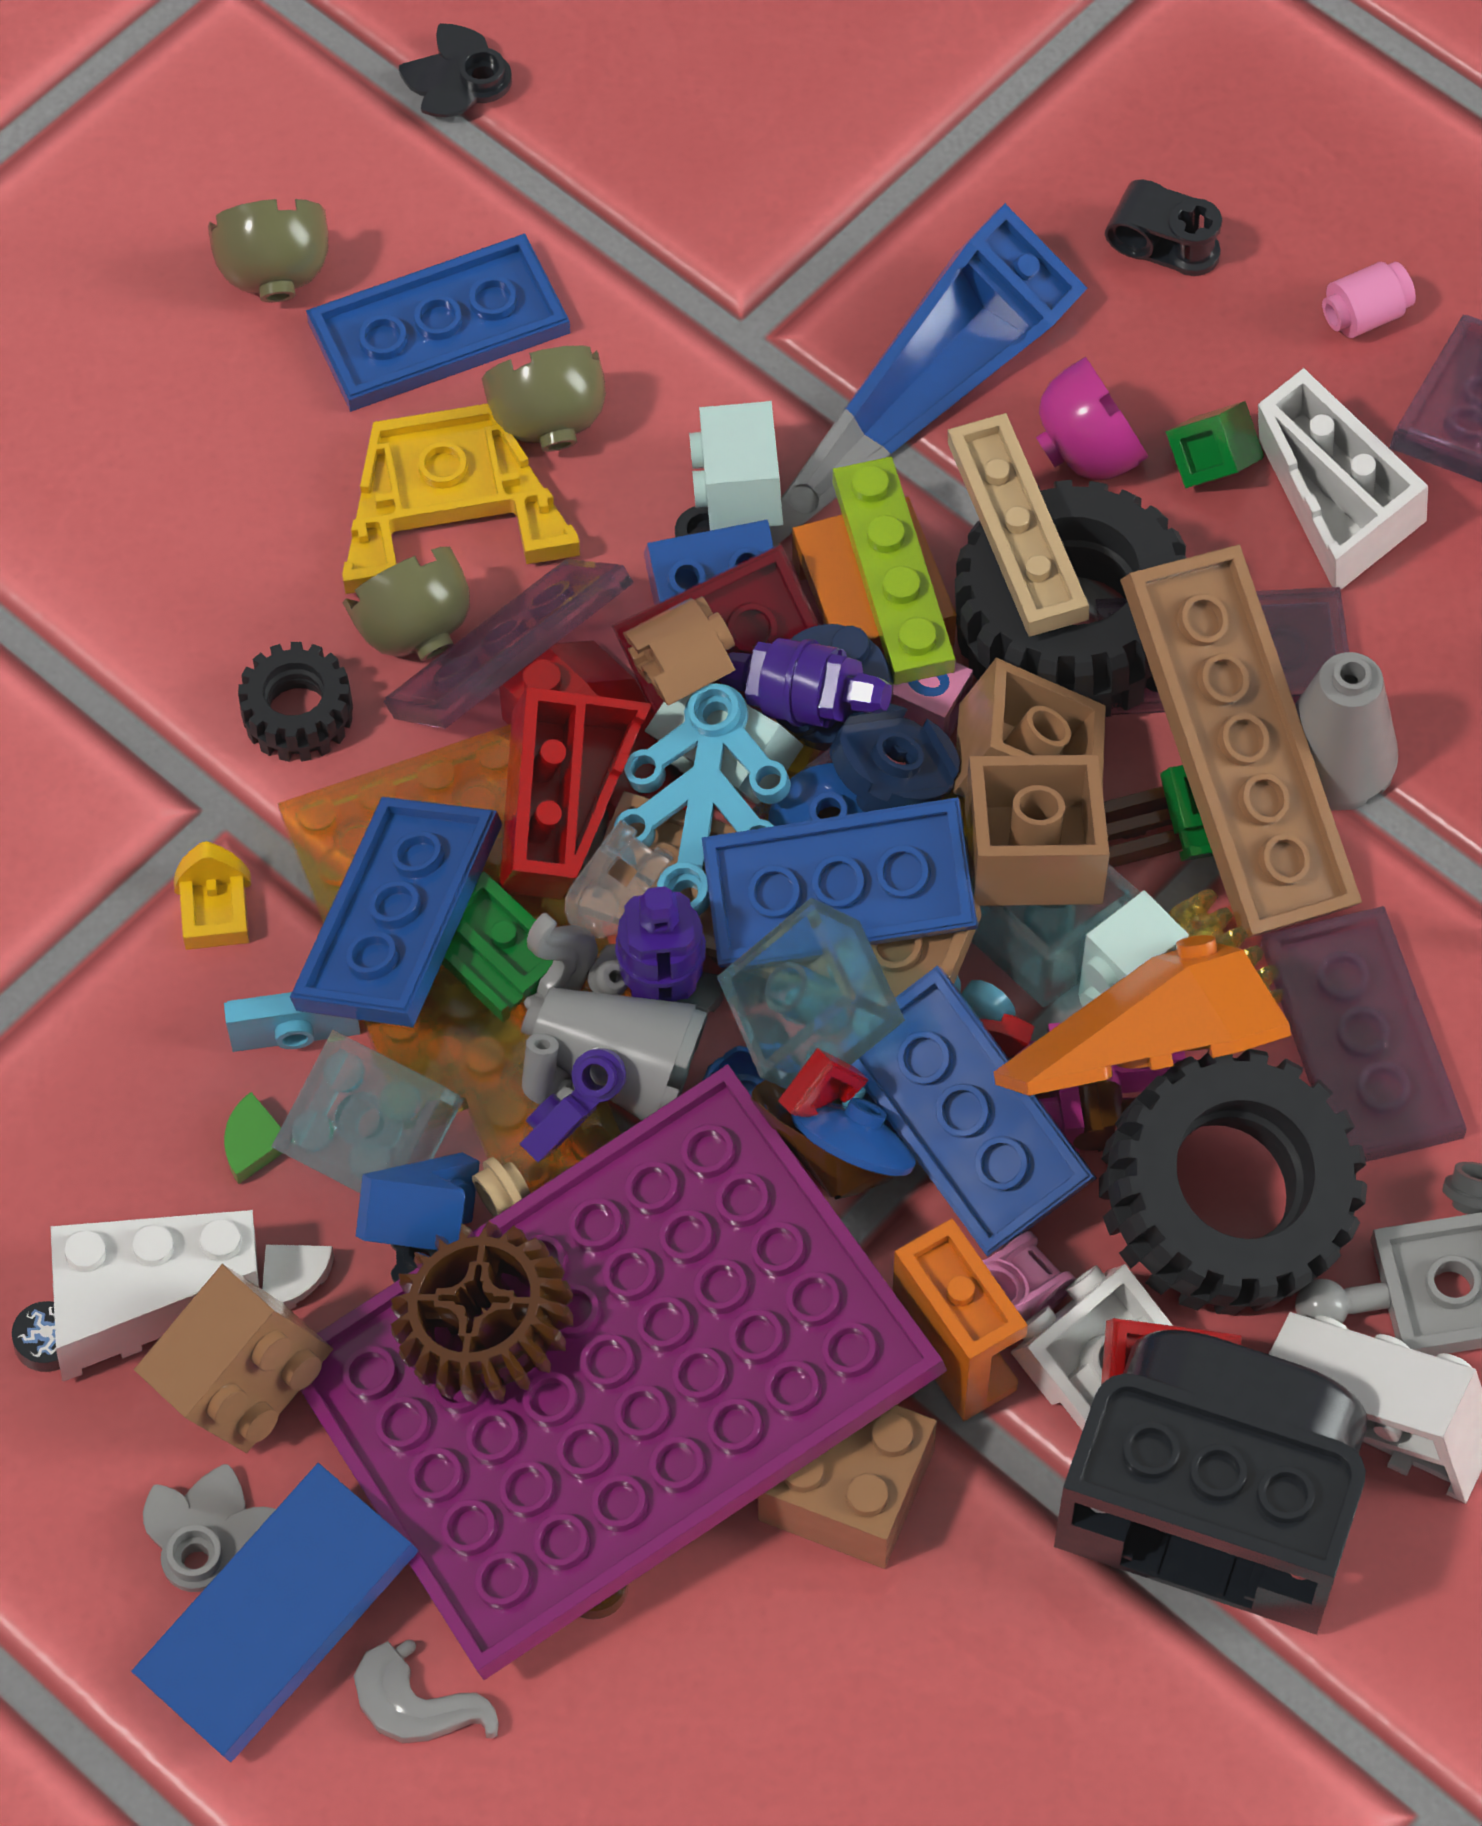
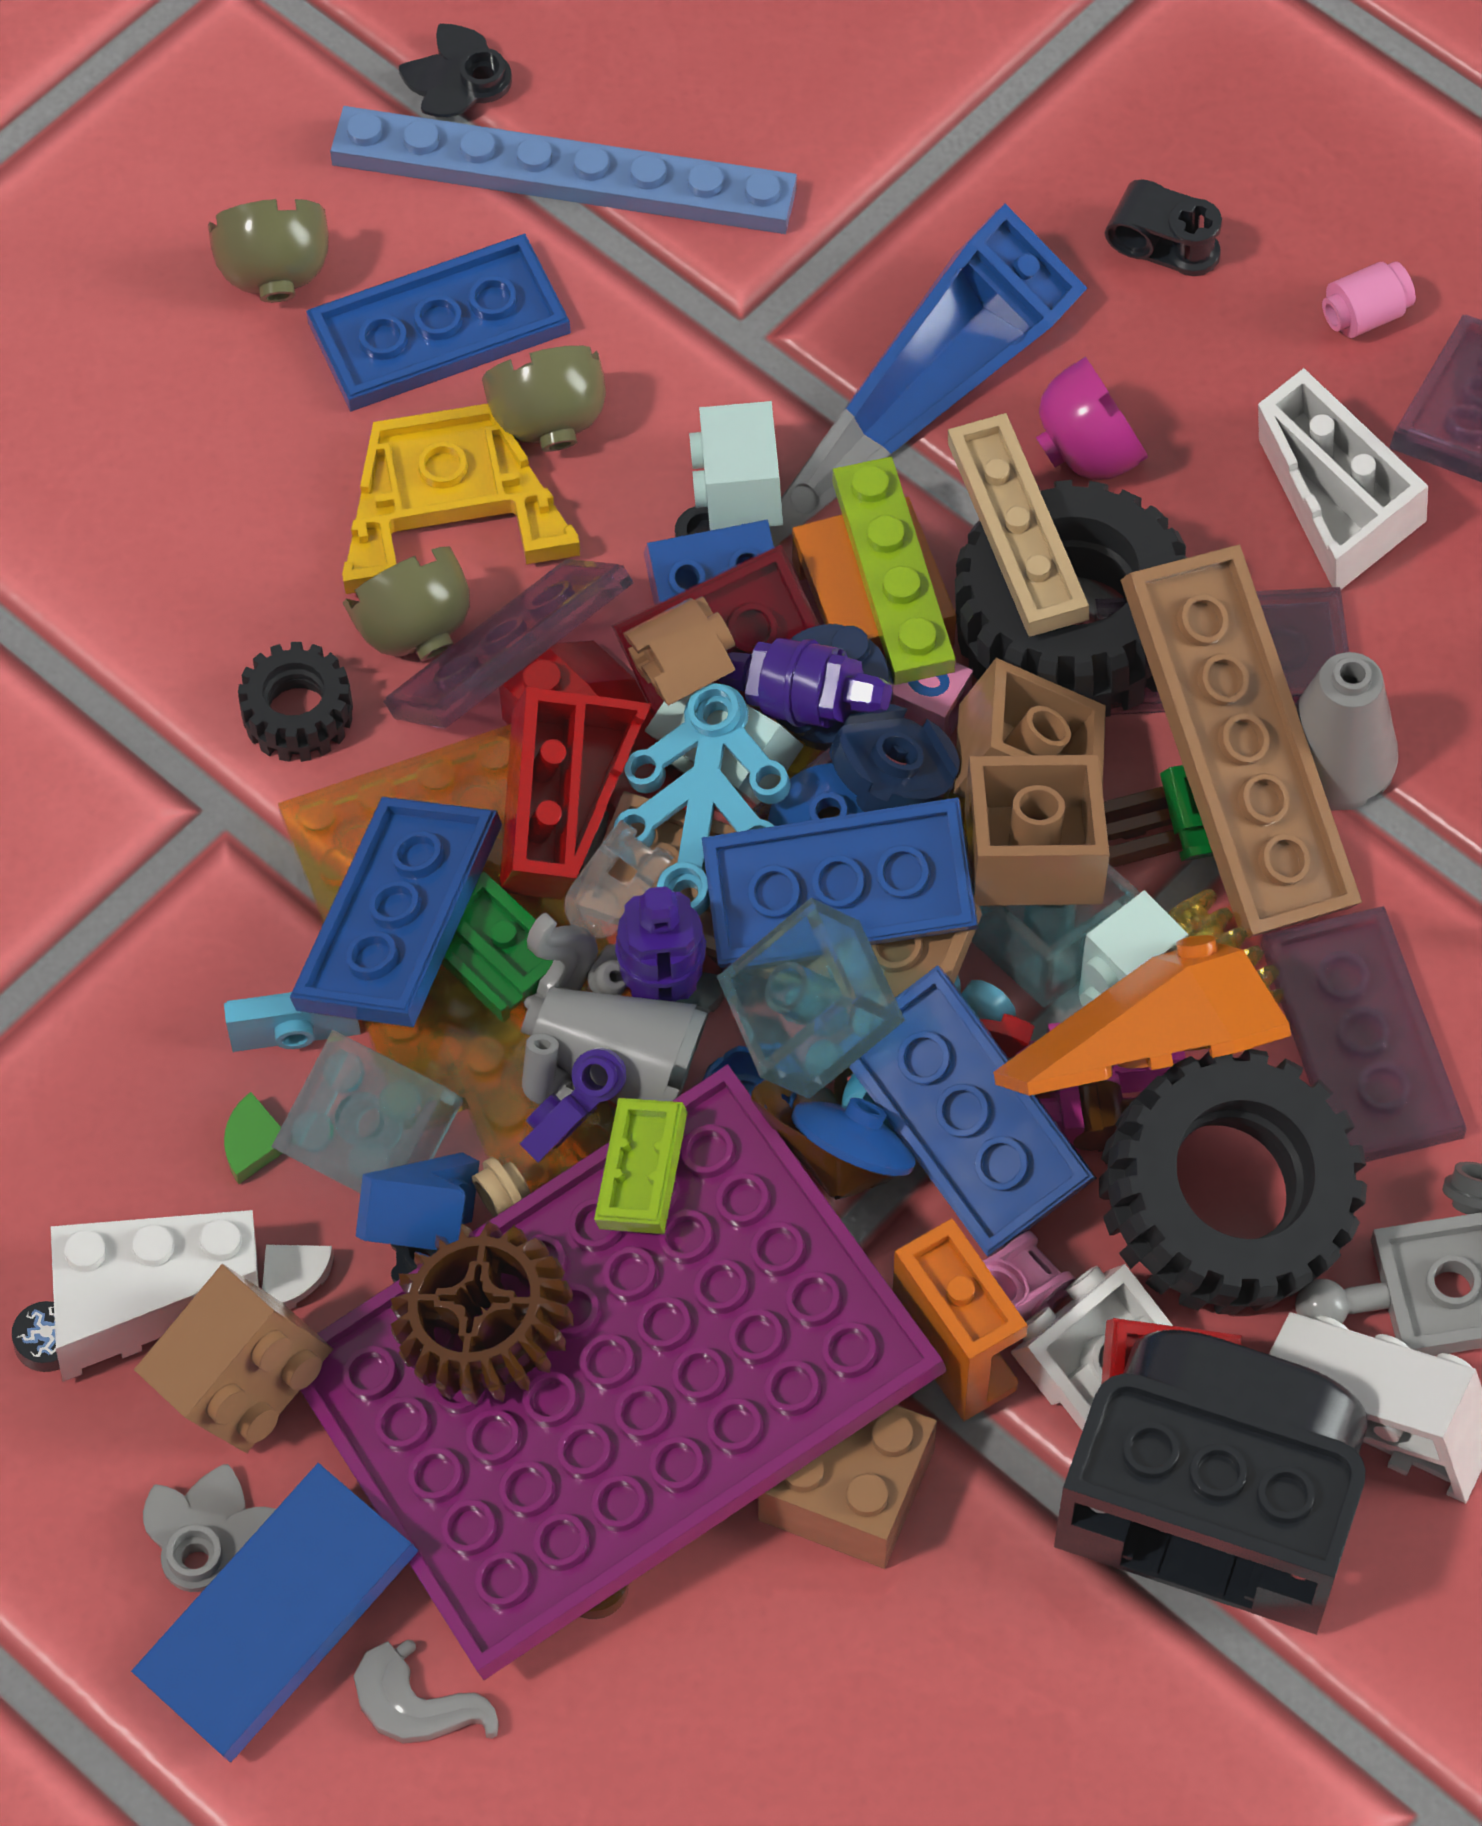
(212, 897): yellow tile -> none
(564, 169): none -> medium blue plate
(641, 1166): none -> lime plate
(821, 1083): red tile -> none
(1215, 444): green panel -> none

